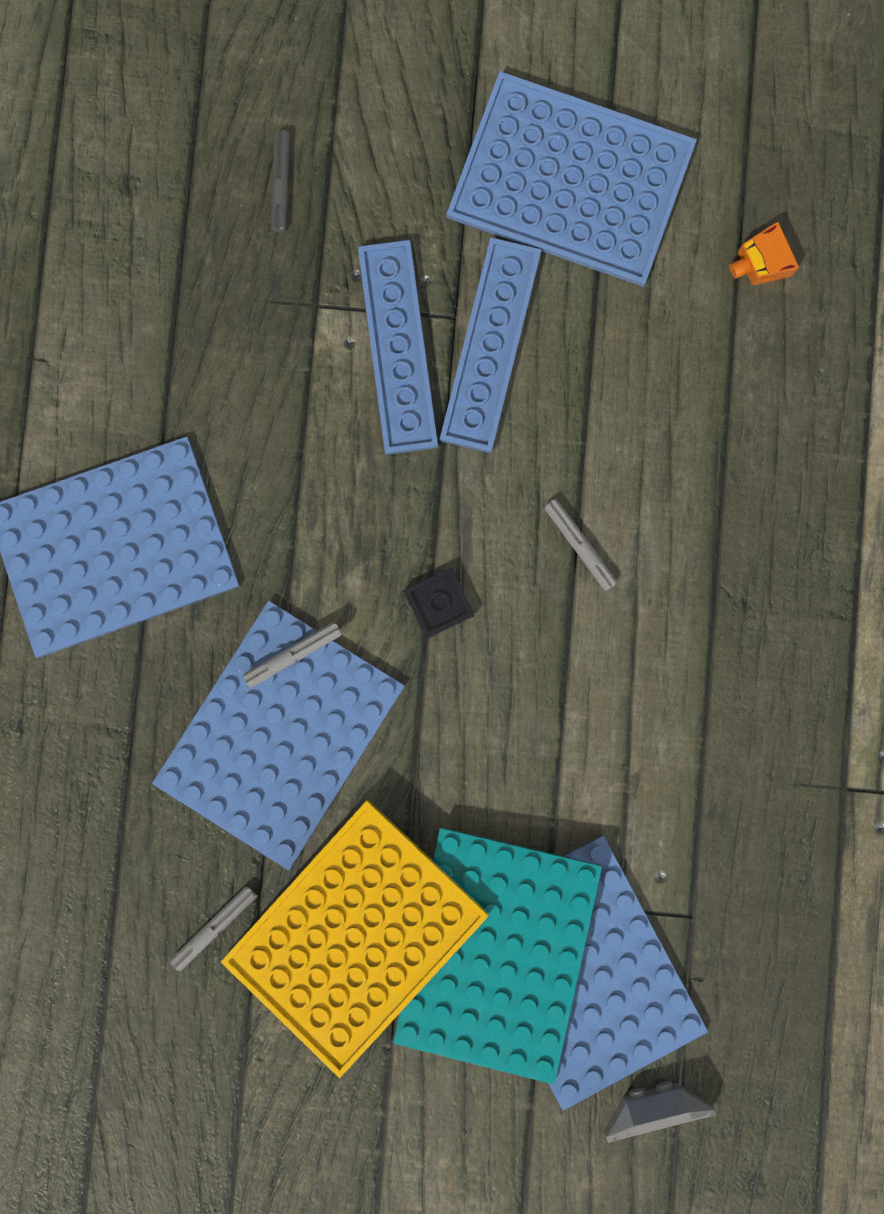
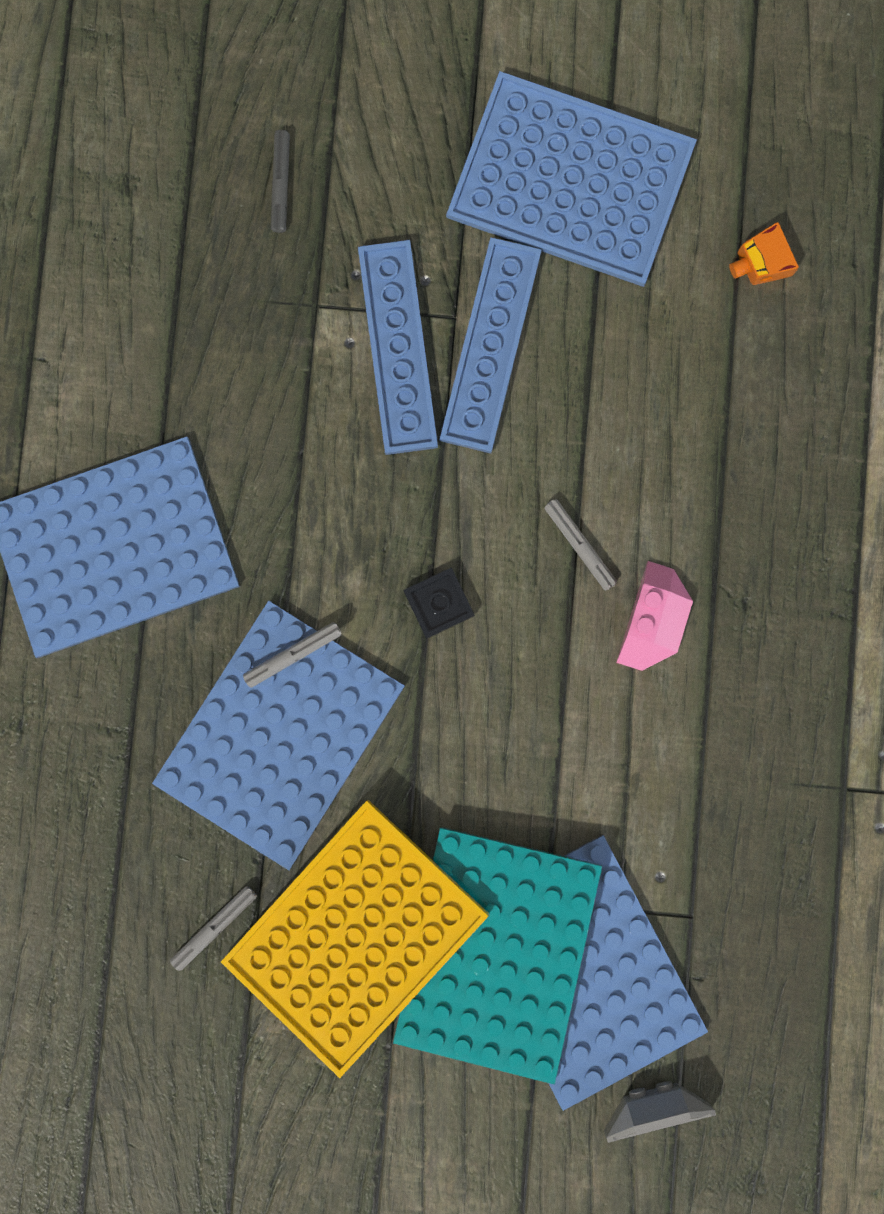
(656, 618): none -> bright pink wedge

